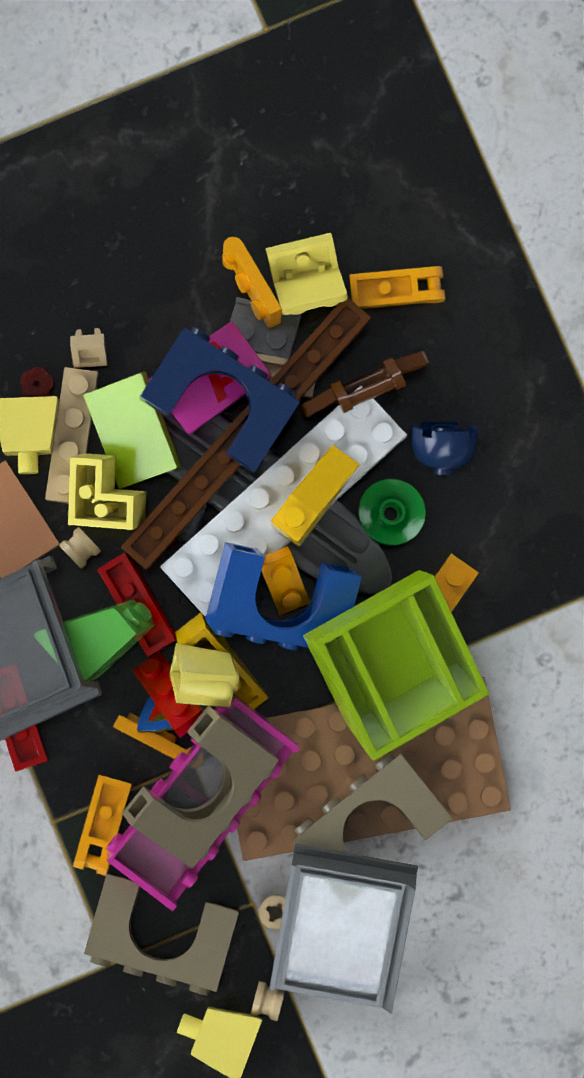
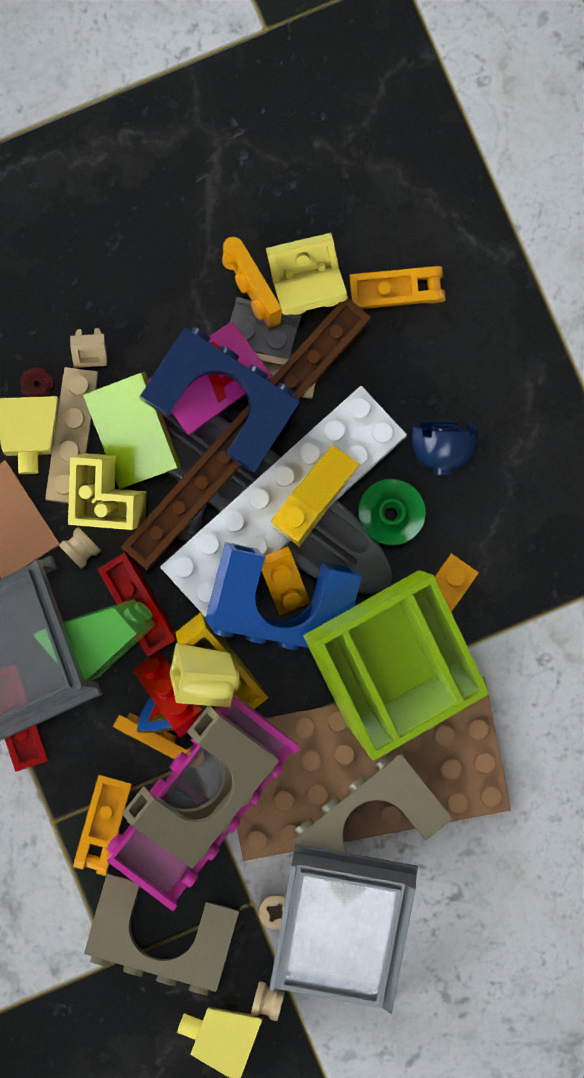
(373, 384): reddish brown bar -> none

